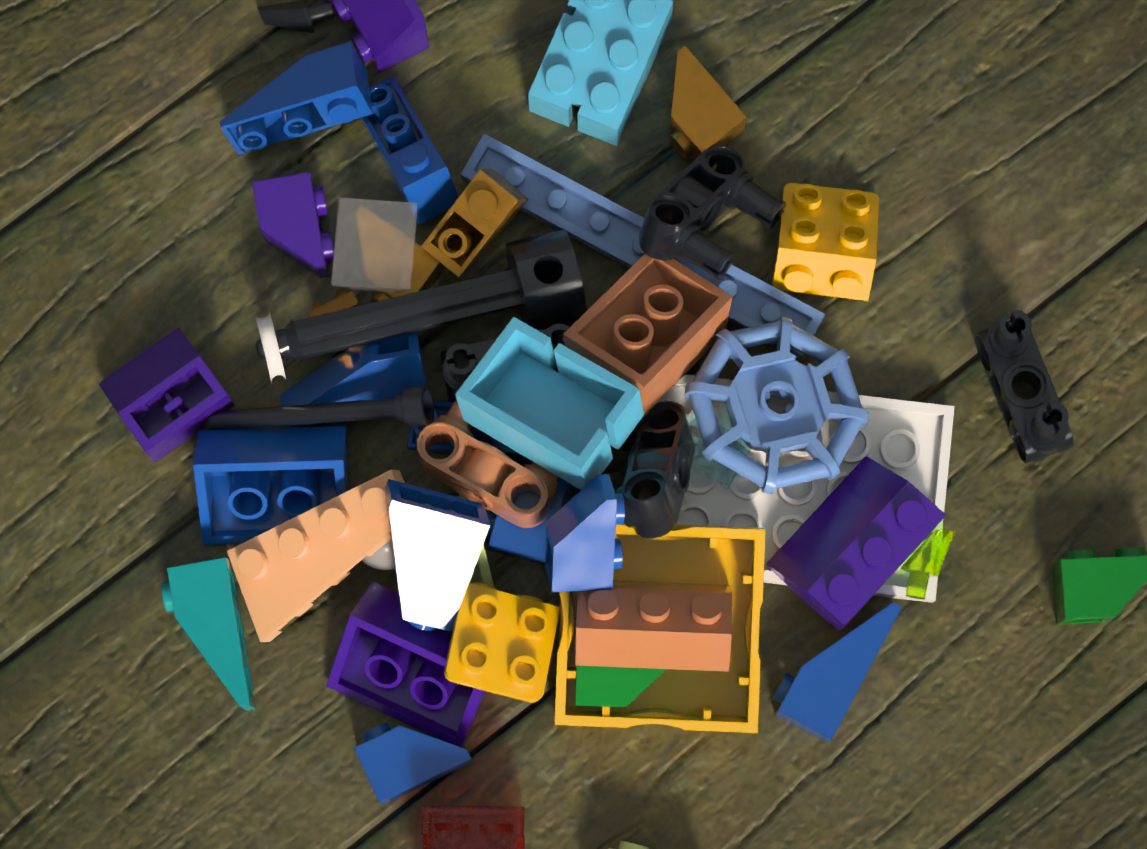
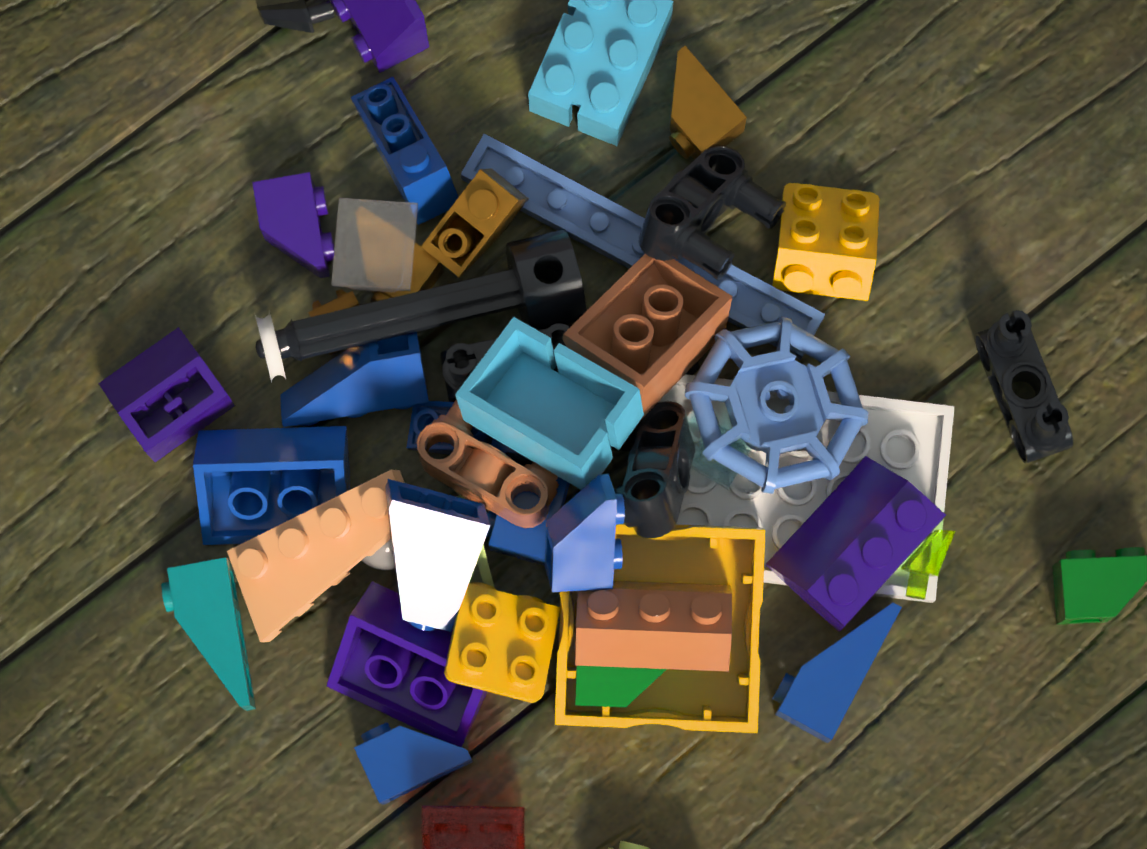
(307, 97): blue slope -> none
(411, 406): black piece -> none

